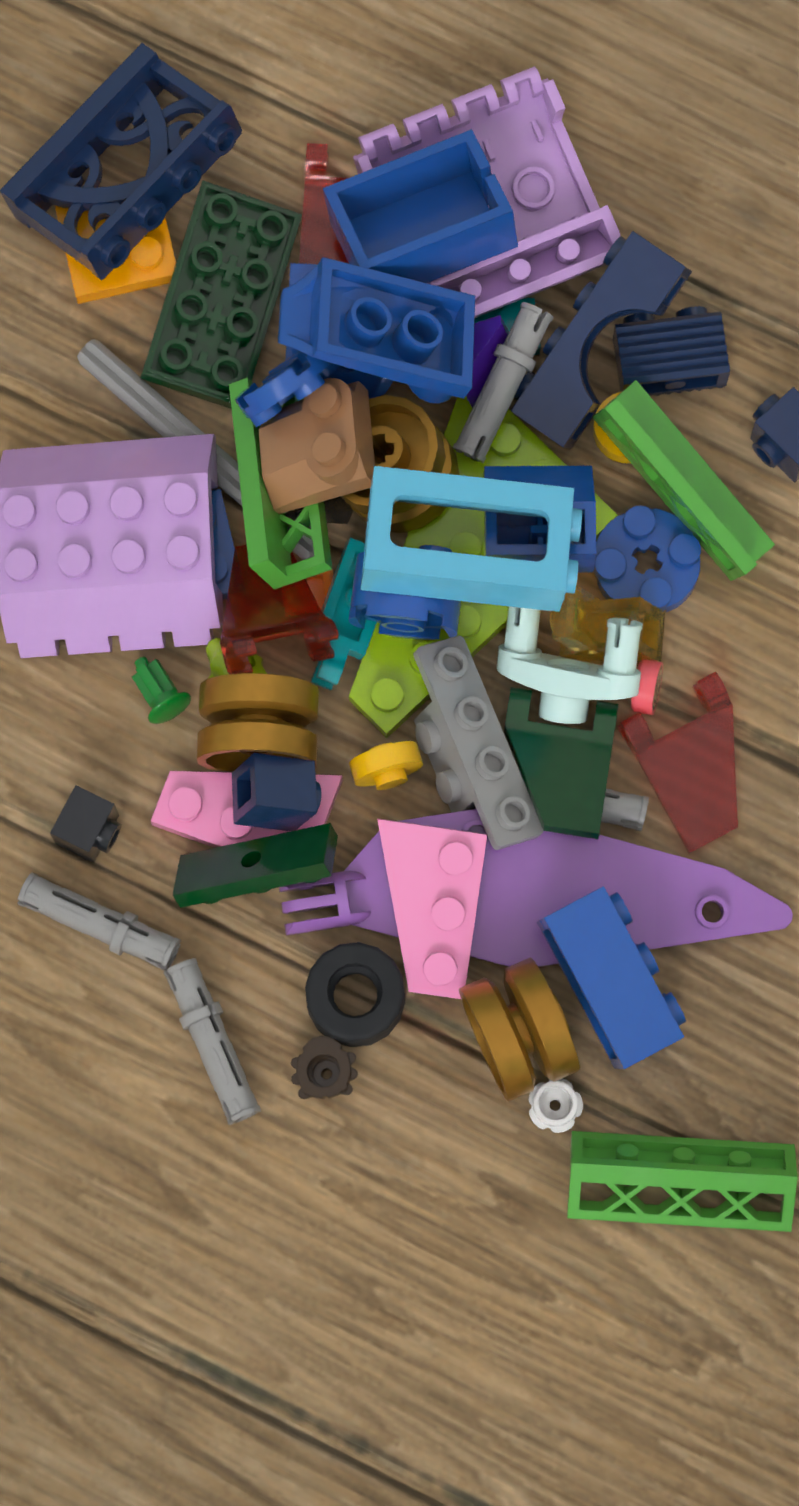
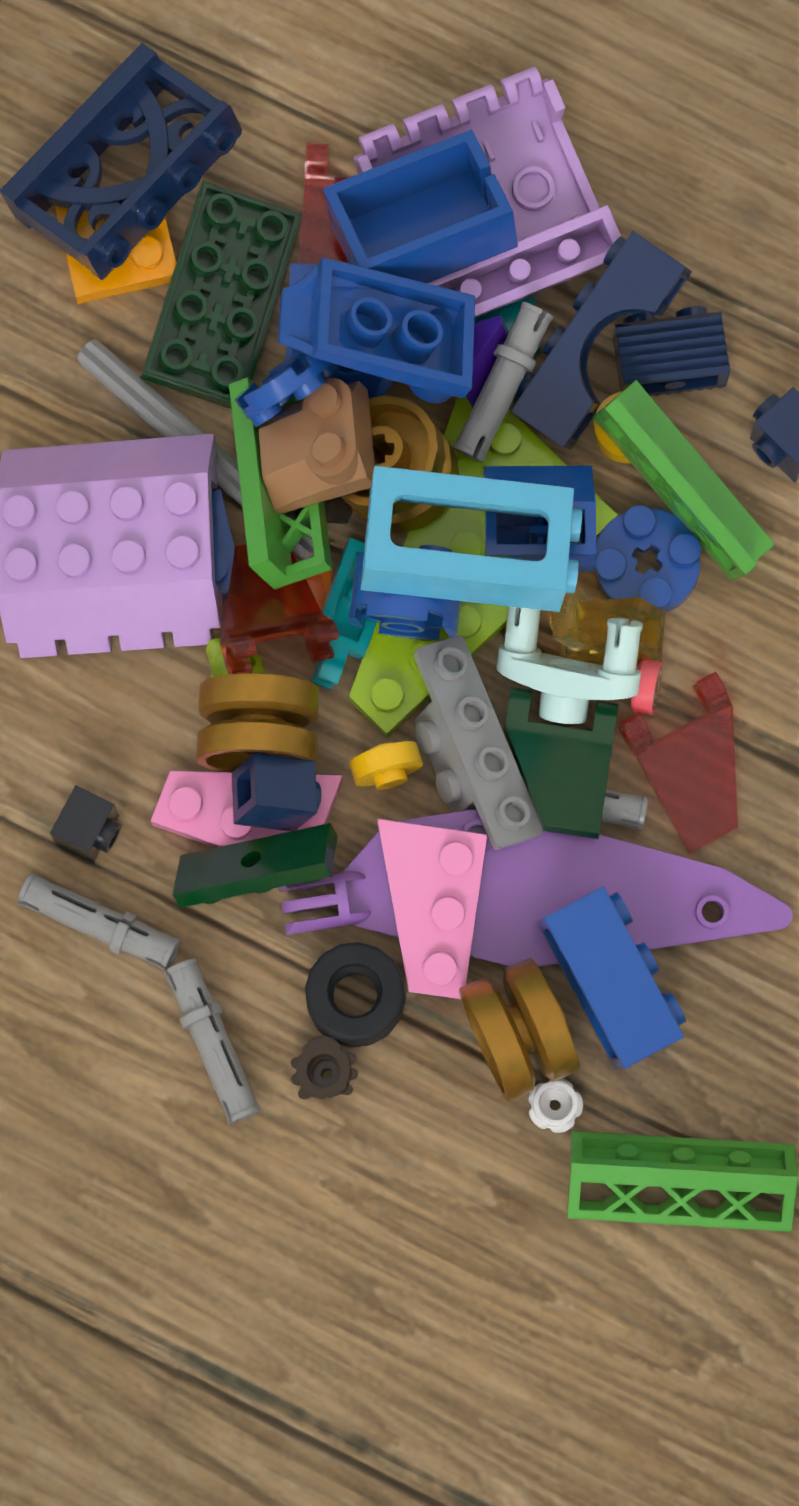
(159, 691): green piece -> none

